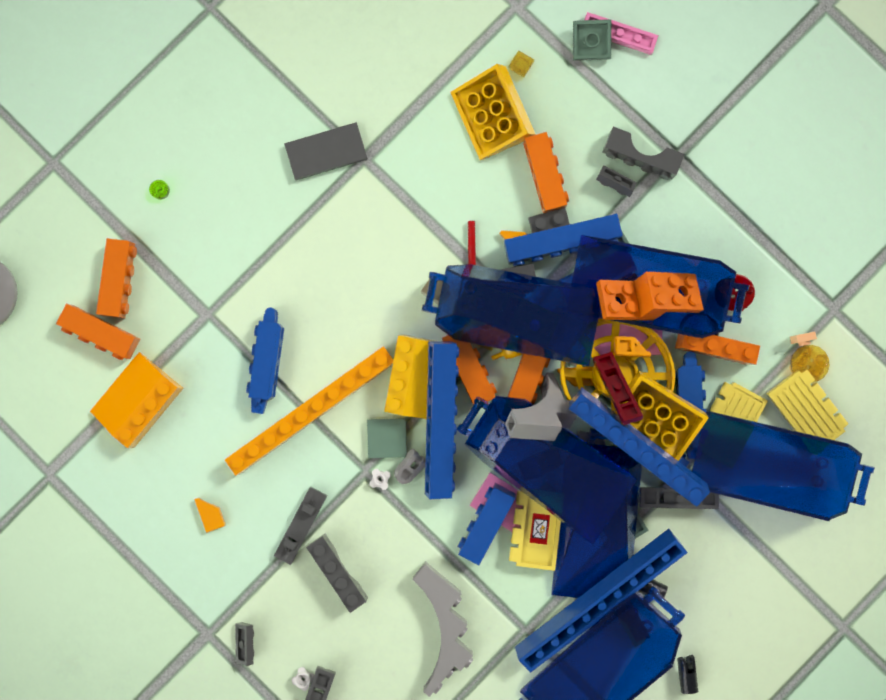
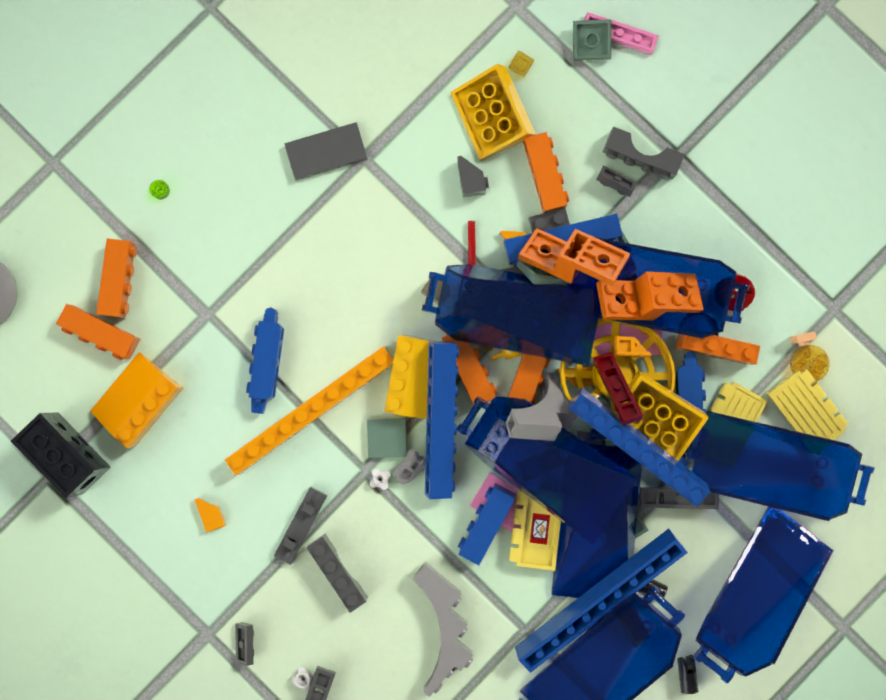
(60, 454): none -> black piece
(471, 178): none -> dark grey slope
(539, 276): none -> sand green tile
(577, 254): none -> orange bracket
(762, 597): none -> clear blue windscreen

